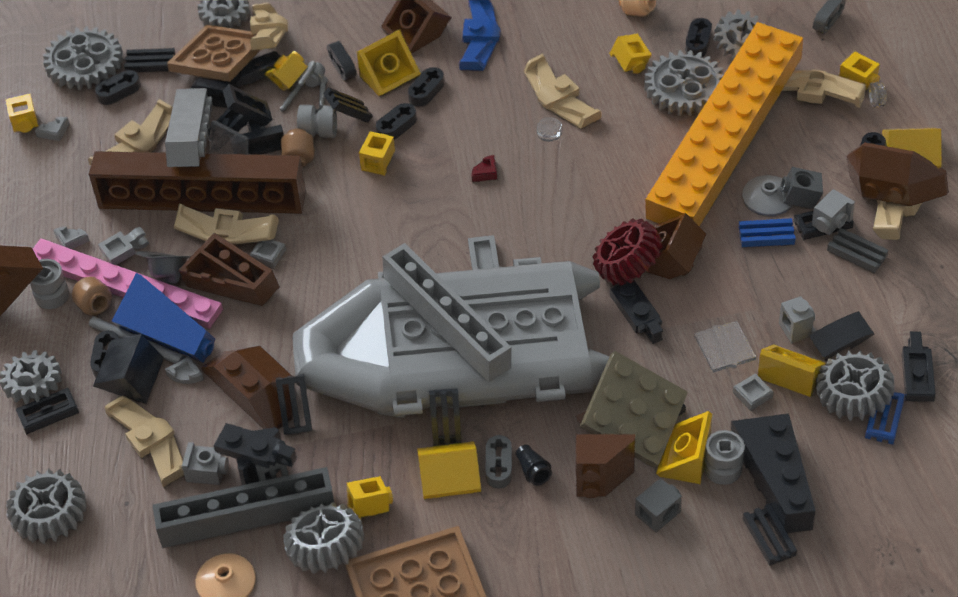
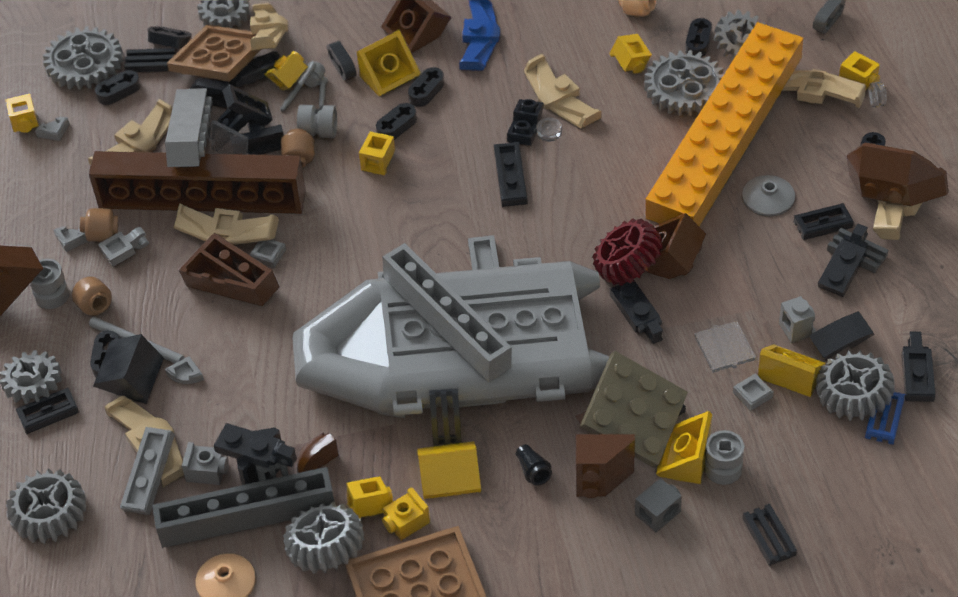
(99, 224): none -> medium nougat head
(118, 279): bright pink plate -> none
(147, 470): none -> light grey tile
(161, 321): blue slope -> none
(164, 266): dark grey piece -> none
(168, 37): none -> black beam
(250, 381): reddish brown wedge -> none
(290, 380): black tile -> none
(317, 453): none -> reddish brown brick
(347, 105): black tile -> none
(406, 515): none -> yellow brick
(485, 170): dark red tile -> none
(493, 461): dark grey beam -> none
(510, 174): none -> black tile
(525, 120): none -> black slope
(764, 230): blue tile -> none
(777, 468): black wedge -> none
(802, 187): dark grey brick -> none
(832, 212): light grey brick -> none
(845, 262): none -> black hinge
(921, 140): yellow slope -> none

